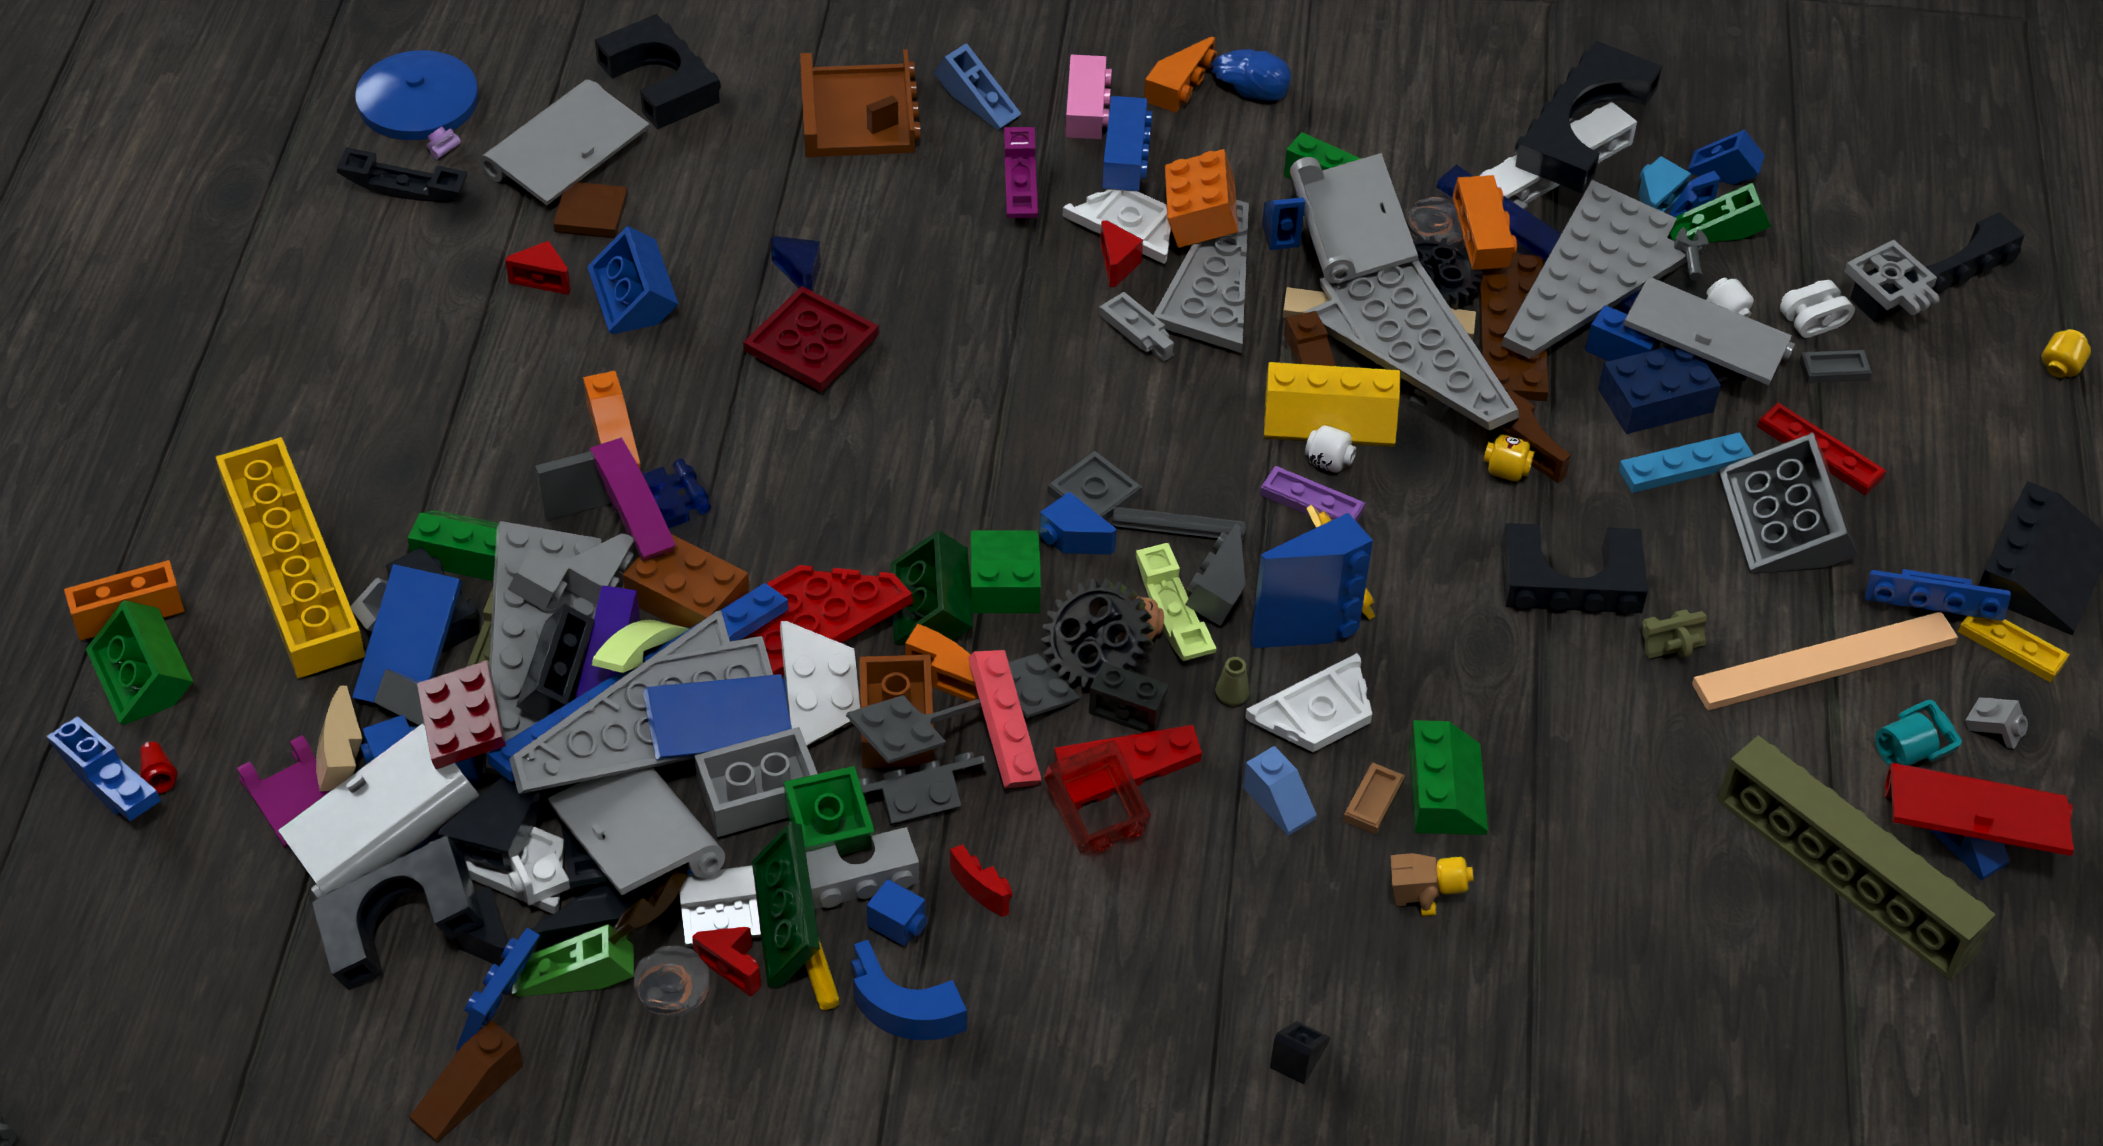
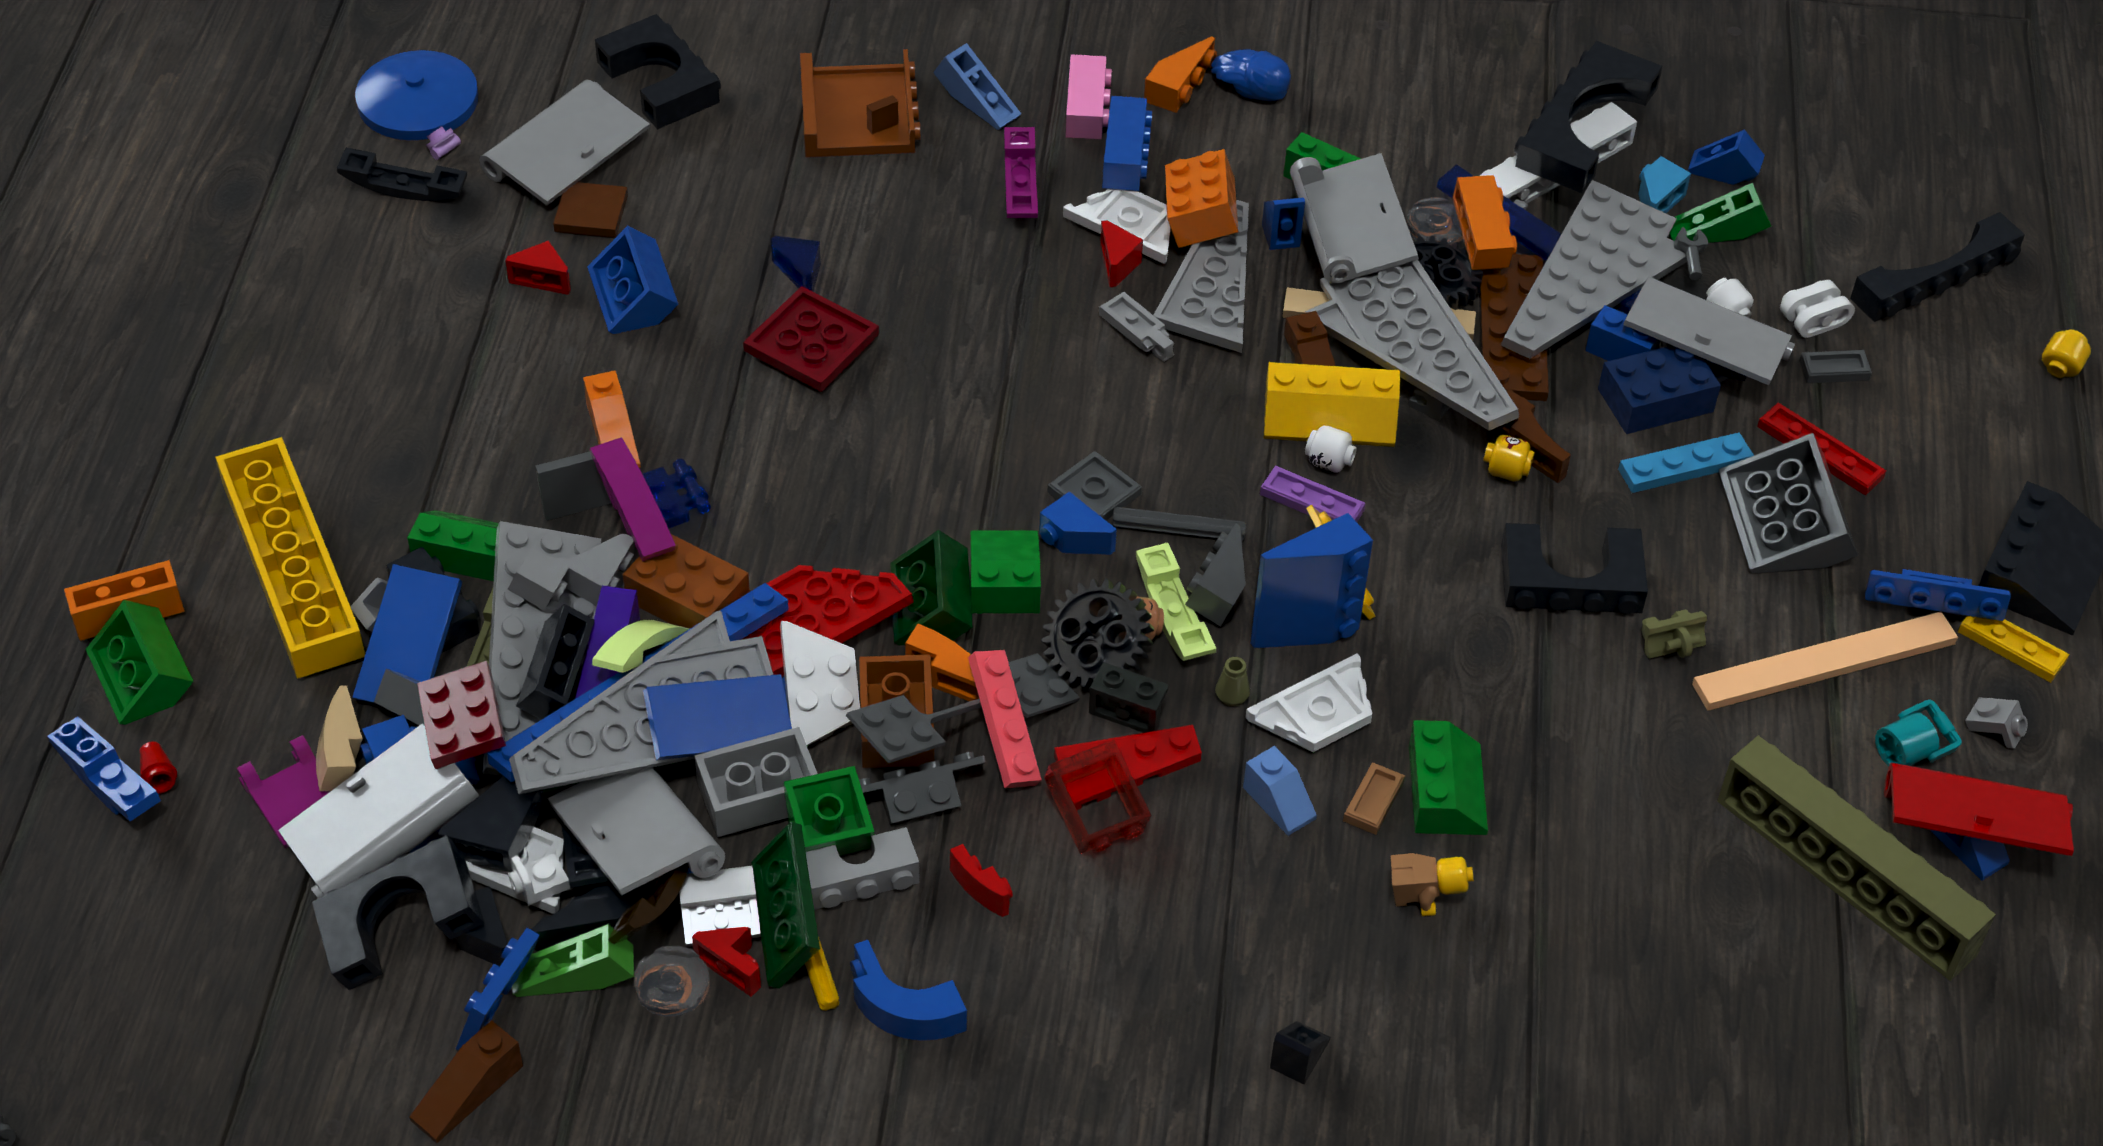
(896, 912): blue brick -> none
(1697, 193): blue slope -> none
(1911, 296): light grey piece -> none

